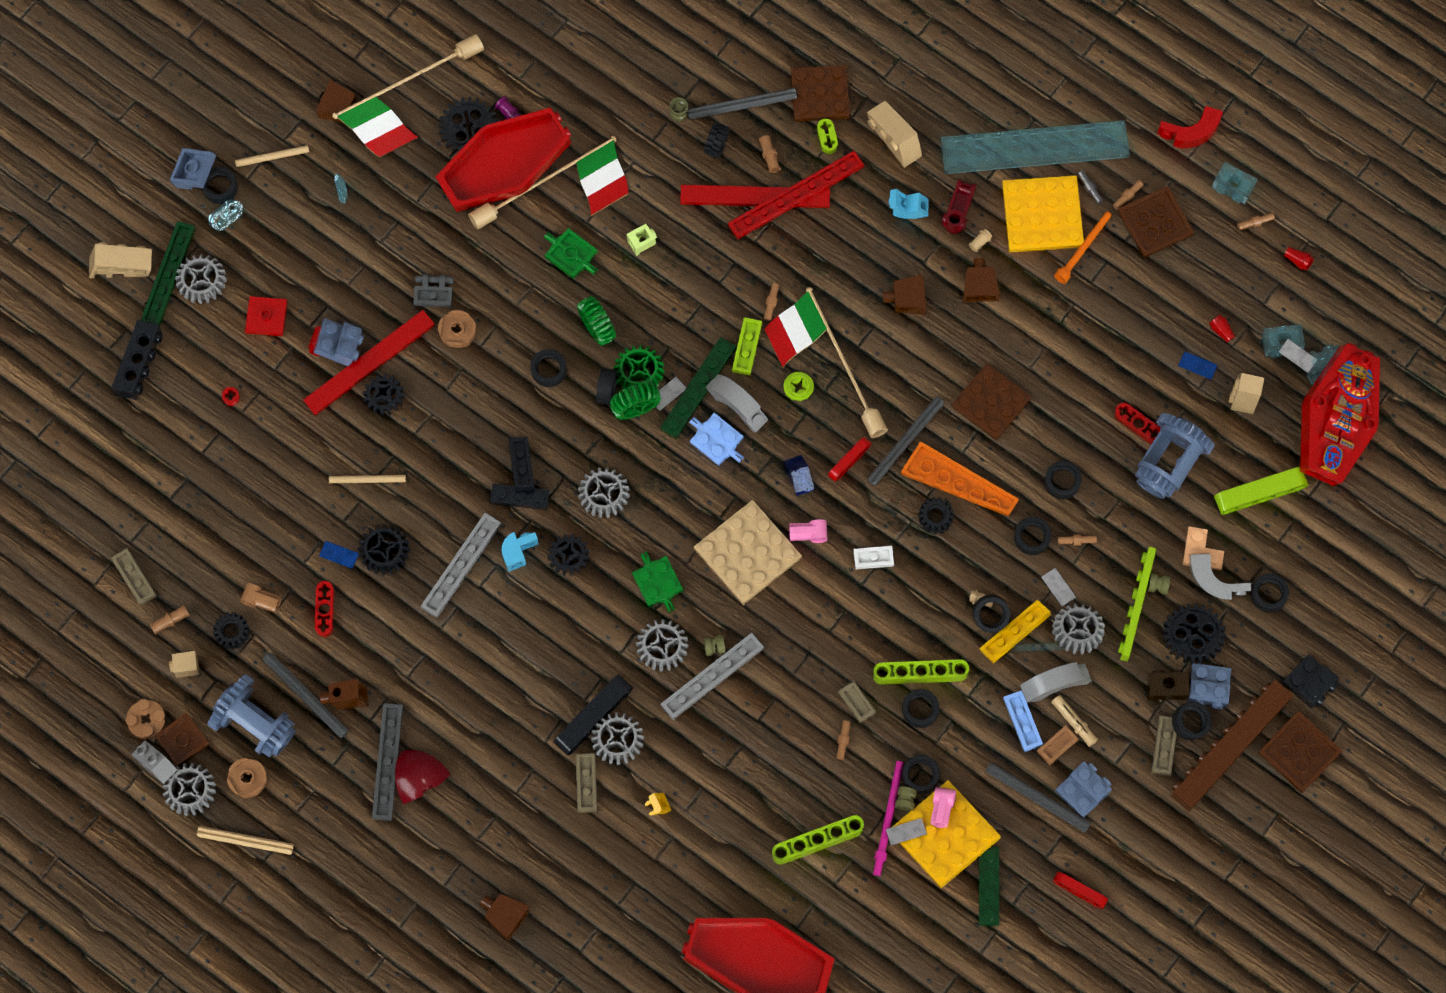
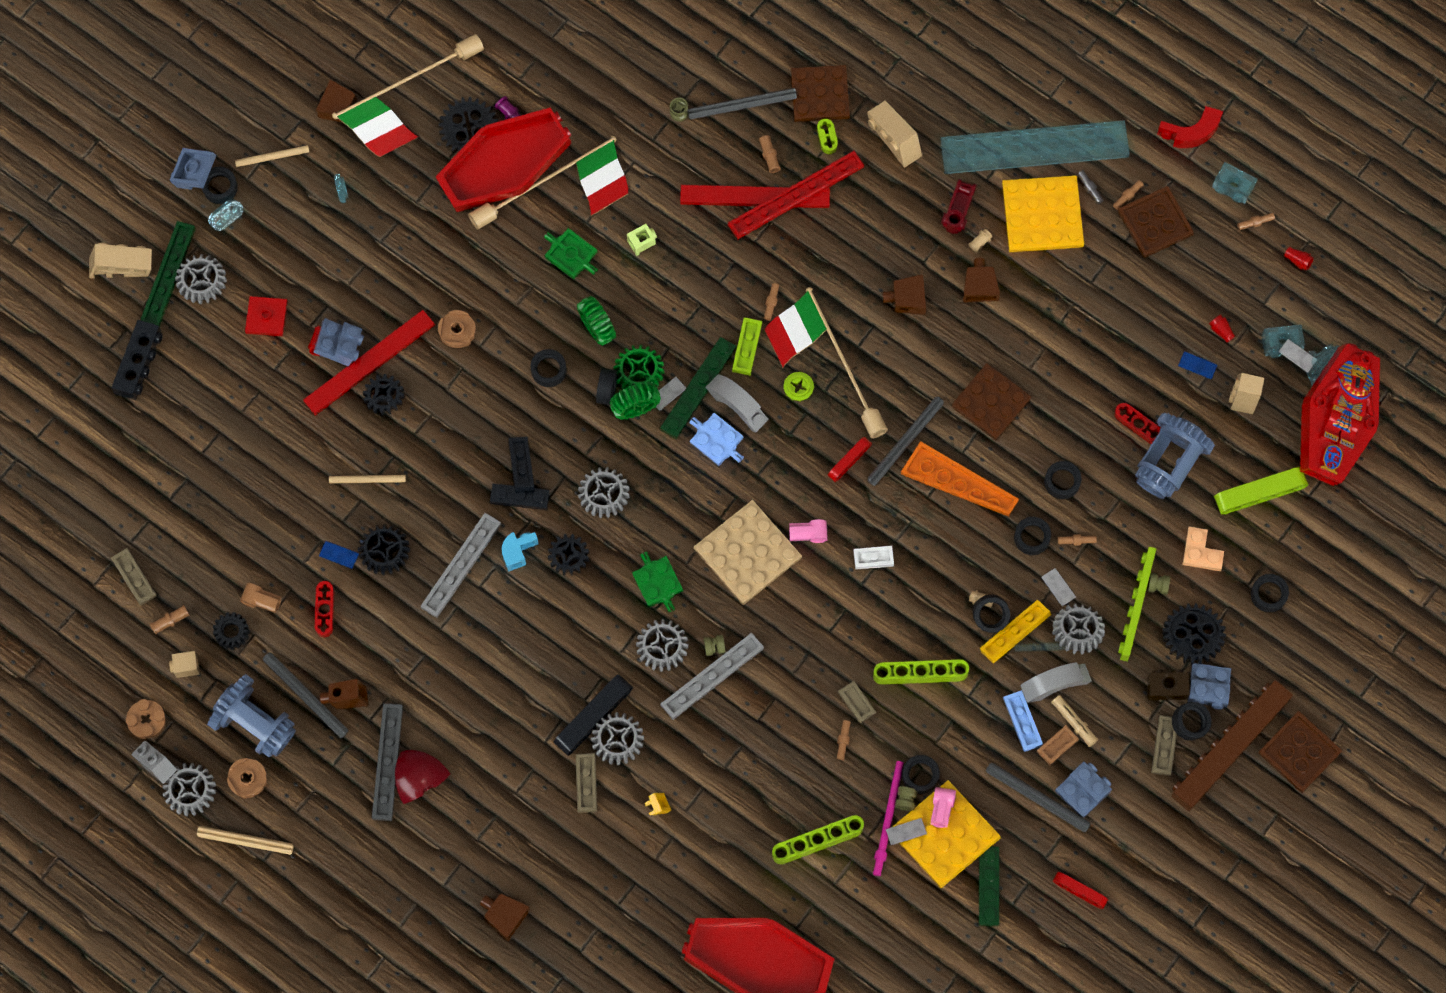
(182, 740): reddish brown plate -> none
(235, 399): red bush -> none
(433, 296): dark grey plate -> none
(716, 140): black tyre -> none
(799, 475): clear blue slope -> none
(908, 206): medium azure brick -> none
(922, 693): black tyre -> none
(931, 526): black tyre -> none
(1063, 274): orange piece -> none
(1202, 573): light grey arch -> none
(1311, 681): black plate -> none

